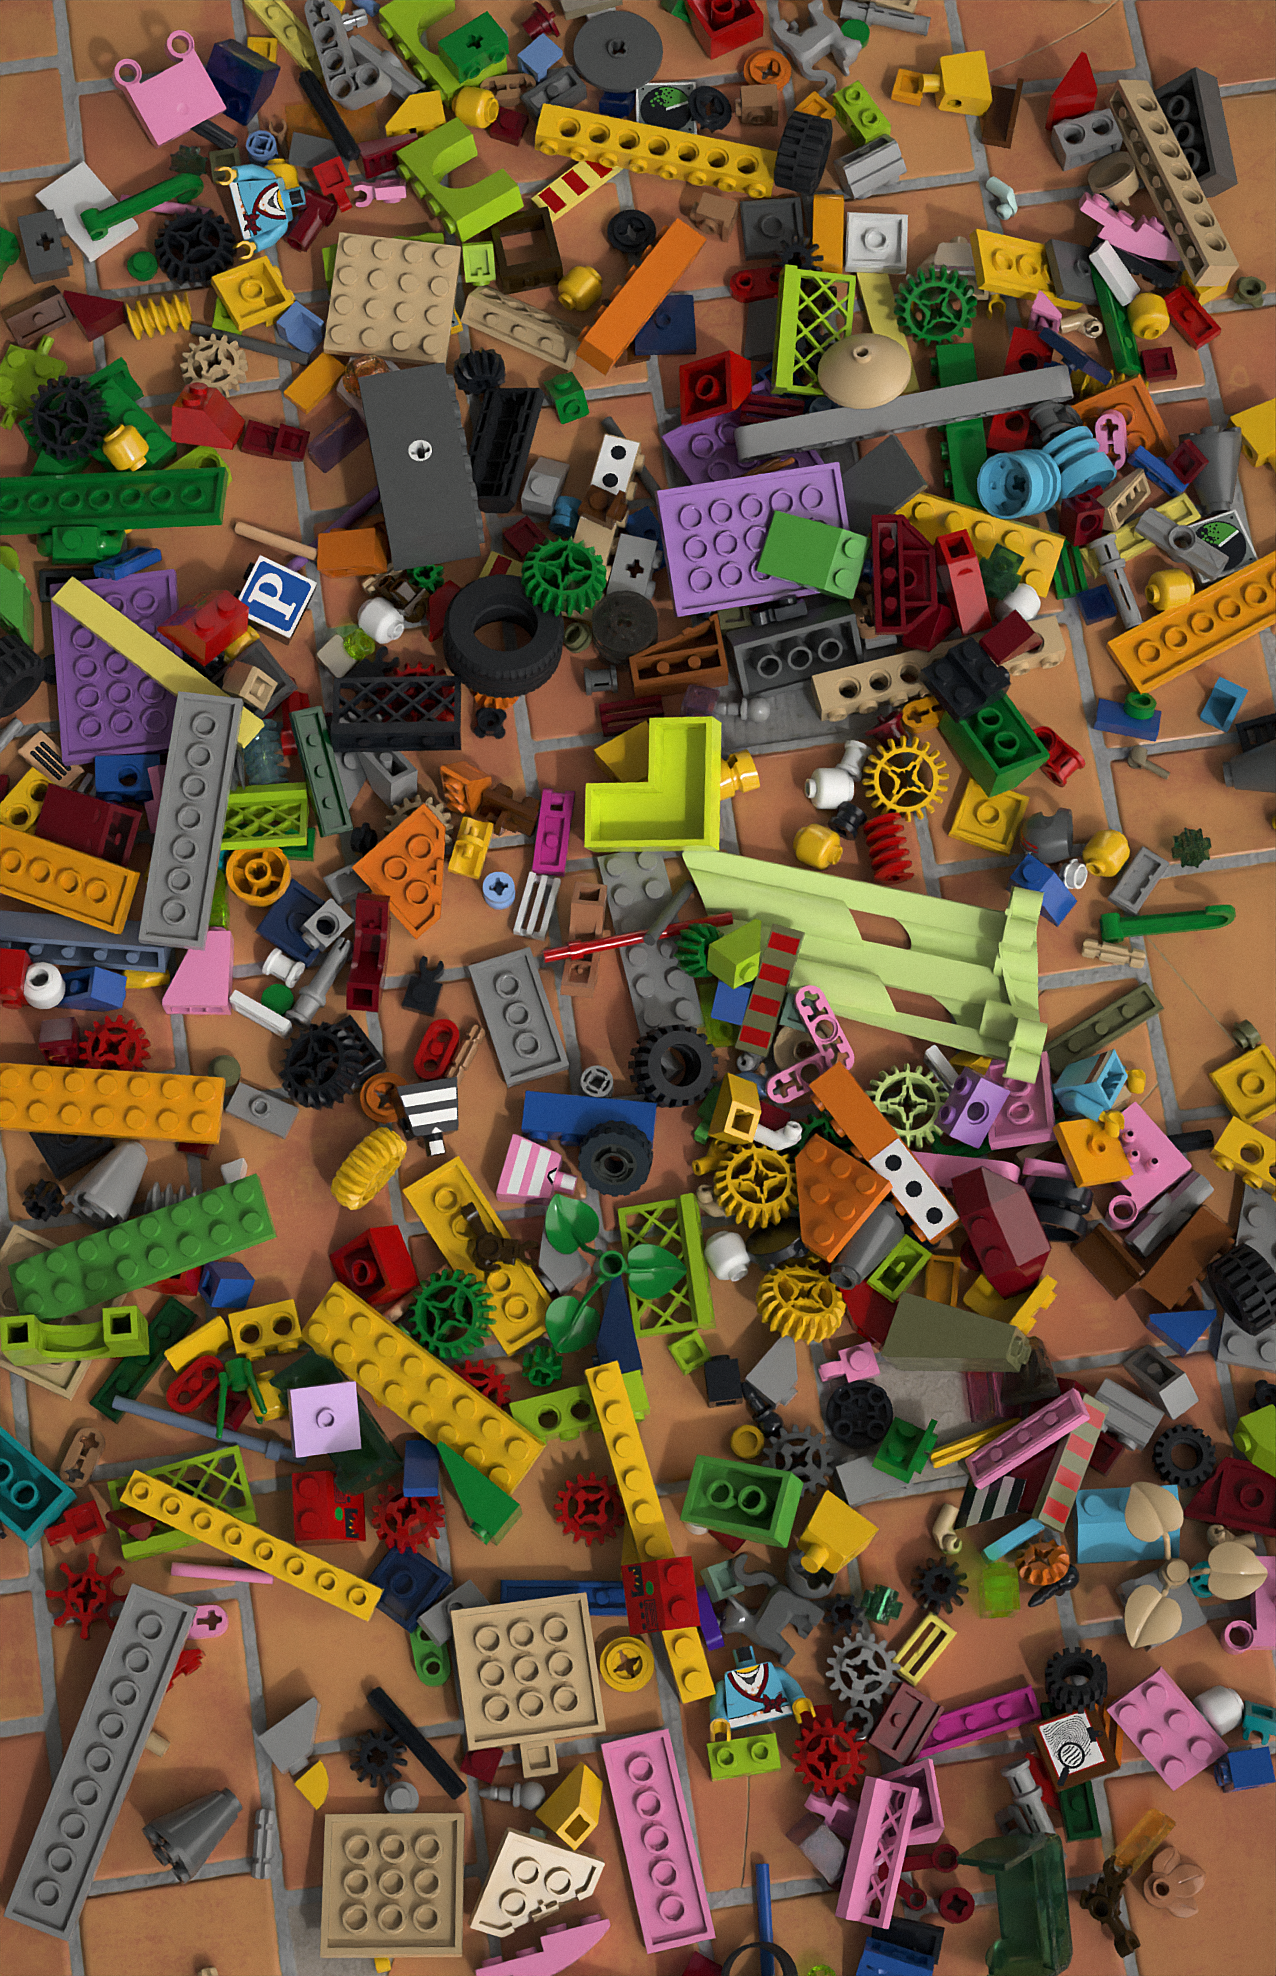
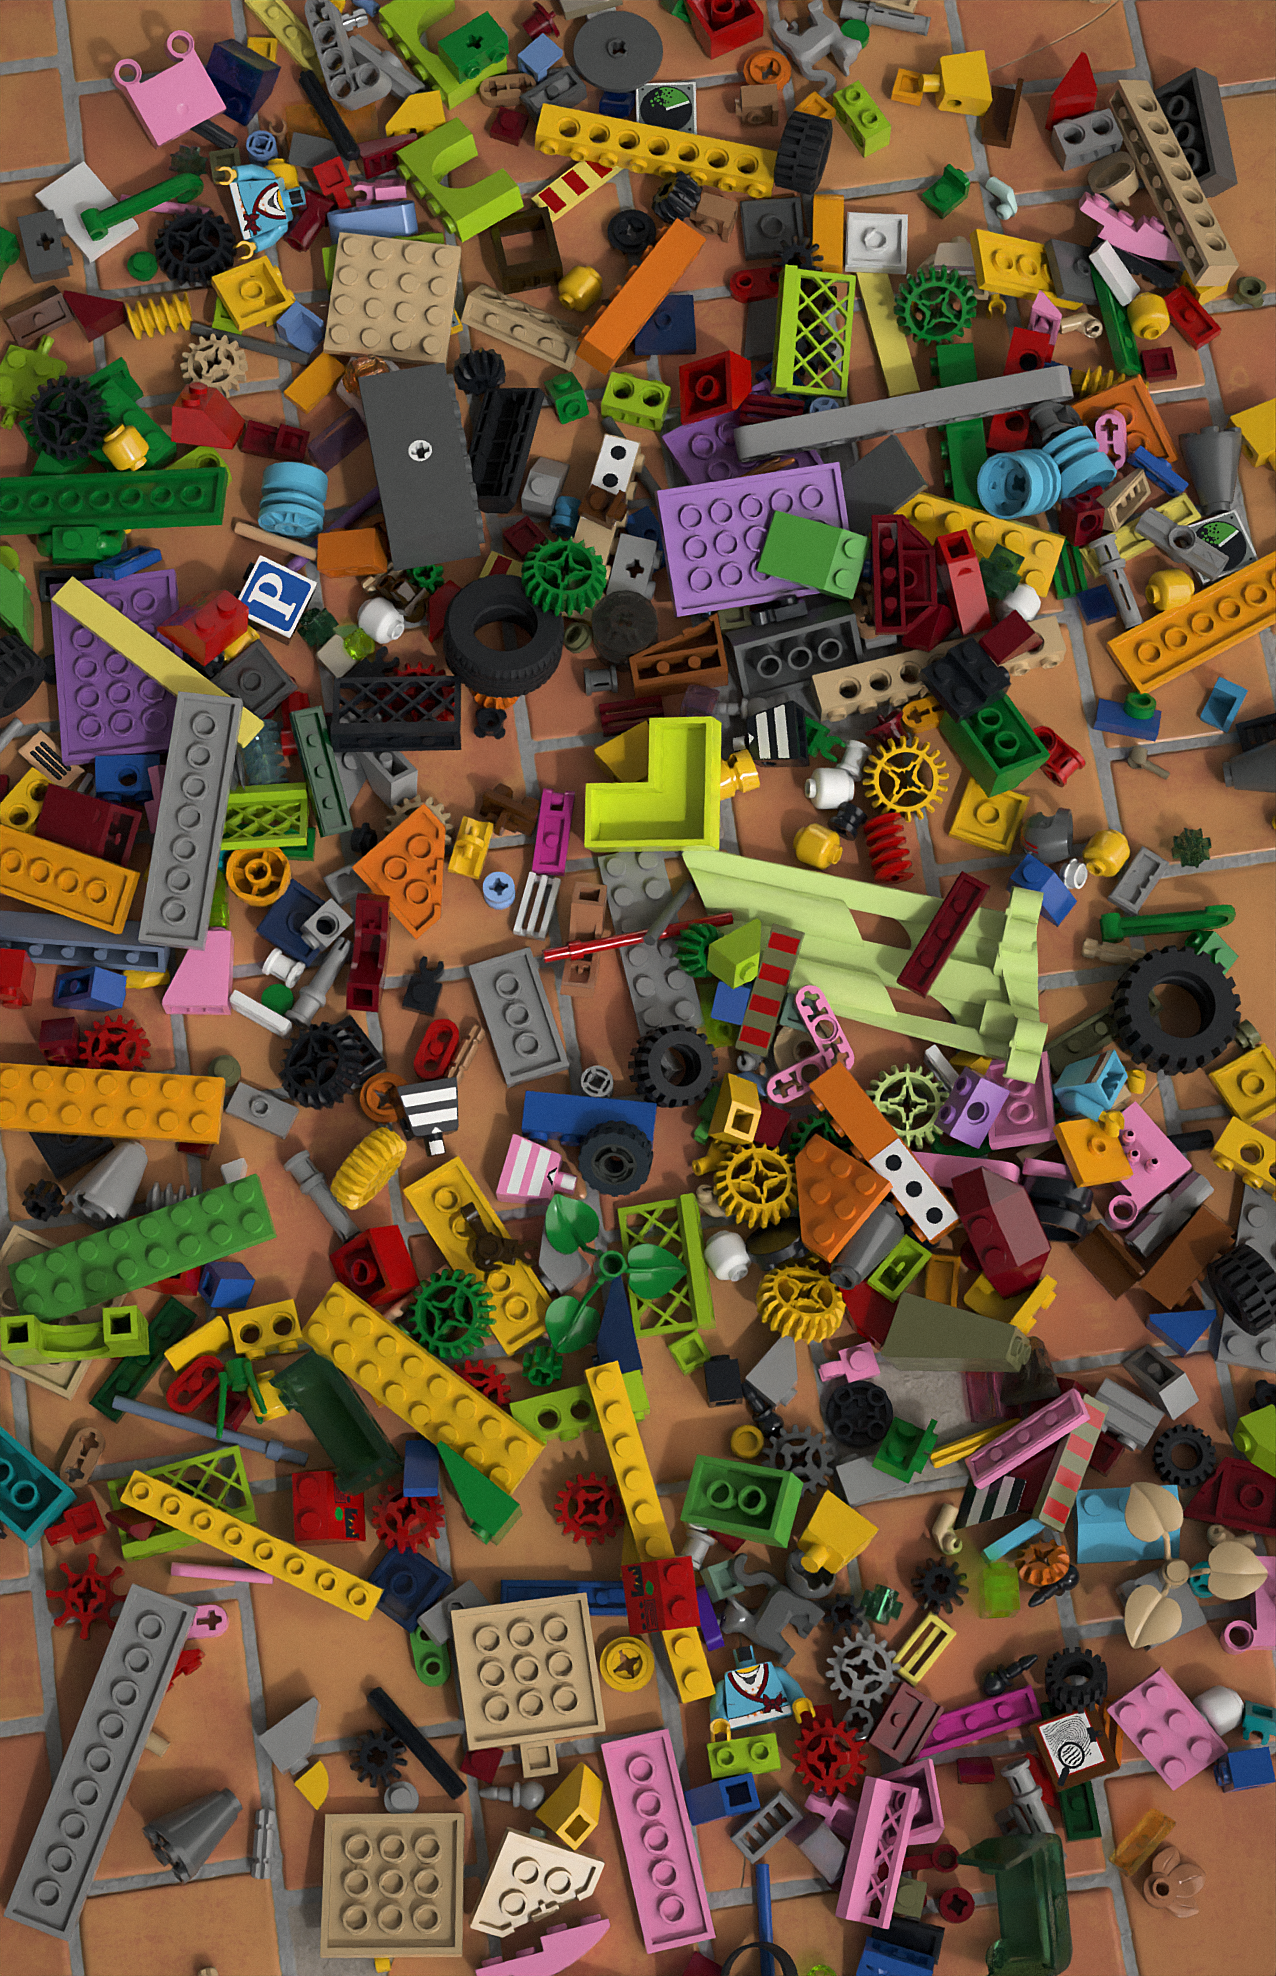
(43, 985): white head -> none
(249, 684): tan slope -> none
(293, 500): none -> medium azure wheel
(314, 1184): none -> light grey pin
(317, 626): none -> clear green gear
(324, 1418): lavender plate -> none
(377, 220): none -> medium blue beam
(464, 787): orange slope -> none
(475, 107): yellow head -> none
(479, 263): lime bracket -> none
(633, 408): none -> lime brick
(676, 197): none -> black gear
(697, 1547): none -> light grey bush
(719, 106): black gear -> none
(722, 1799): none -> blue slope
(746, 1847): none -> light grey slope
(776, 737): none -> black torso
(781, 1138): white arm -> none
(818, 740): none -> green plate
(864, 371): tan dish -> none
(870, 167): light grey brick -> none
(910, 1897): none -> olive plate
(943, 934): none -> dark red tile
(947, 192): none -> green bracket
(975, 1770): none -> dark red slope
(994, 1681): none -> black bar
(1074, 356): dark blue plate -> none
(1105, 1905): dark brown piece -> none
(1187, 461): dark red plate -> none
(1203, 982): none -> black tyre
(1214, 945): none -> green bracket

